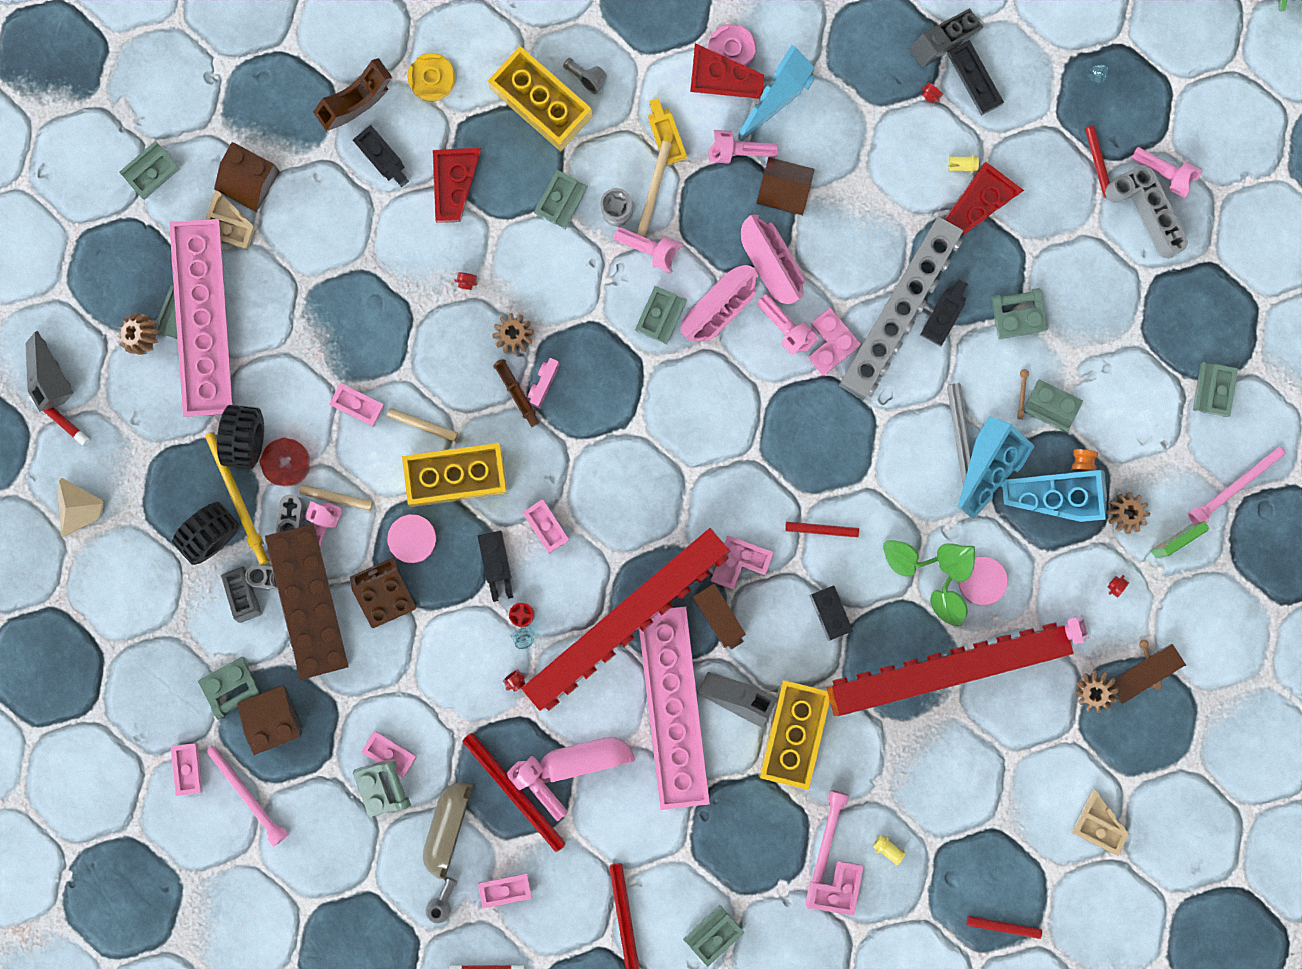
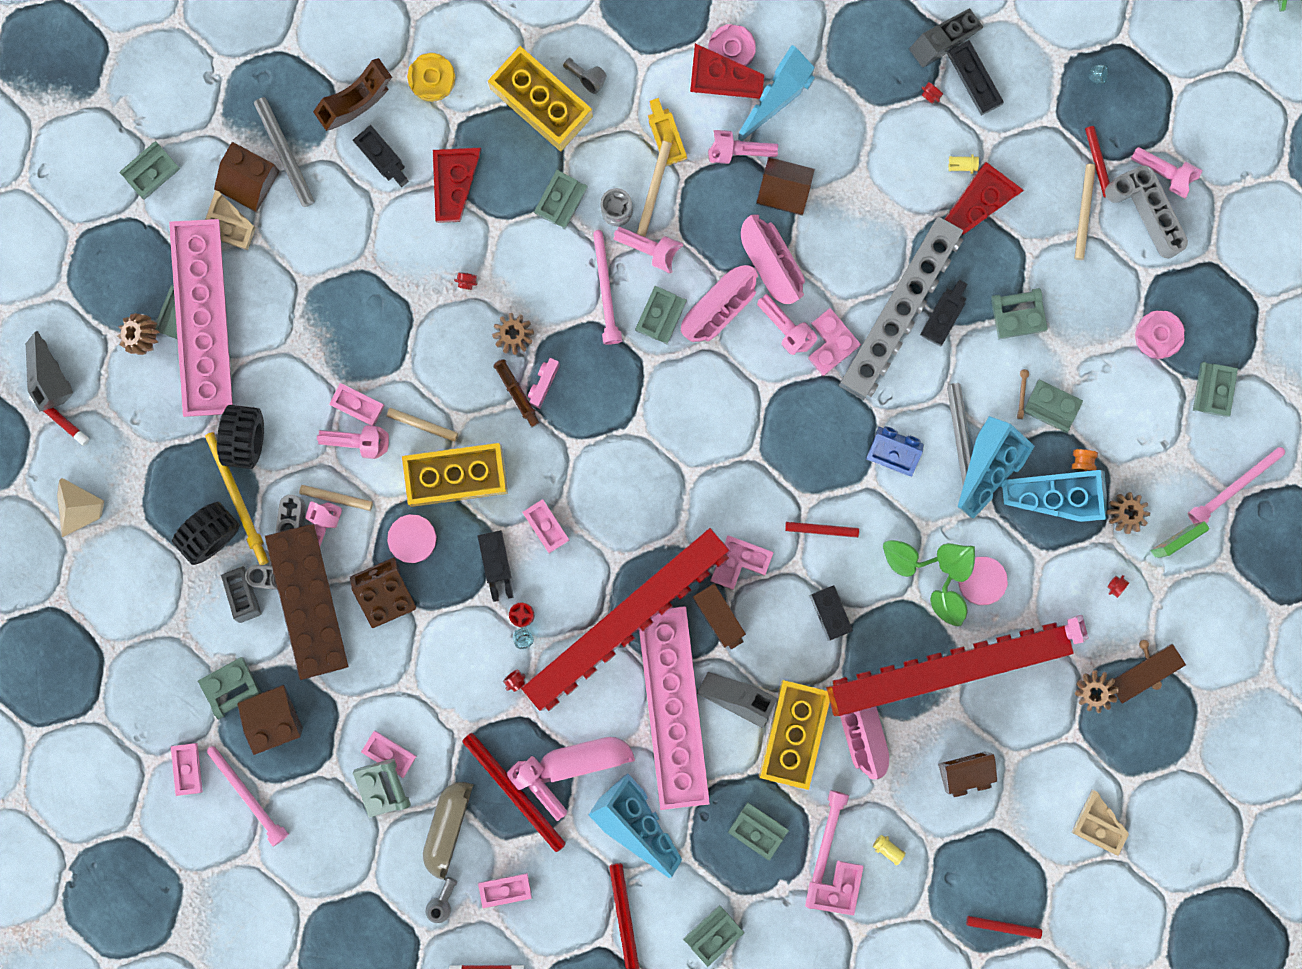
(284, 152): none -> light grey axle
(285, 476): clear red plate -> none
(367, 441): none -> bright pink piece
(611, 333): none -> bright pink piece
(629, 820): none -> medium azure wedge
(758, 831): none -> sand green plate
(866, 742): none -> bright pink brick
(895, 450): none -> bracket
(968, 773): none -> reddish brown slope
(1085, 212): none -> tan bar
(1159, 334): none -> bright pink tile

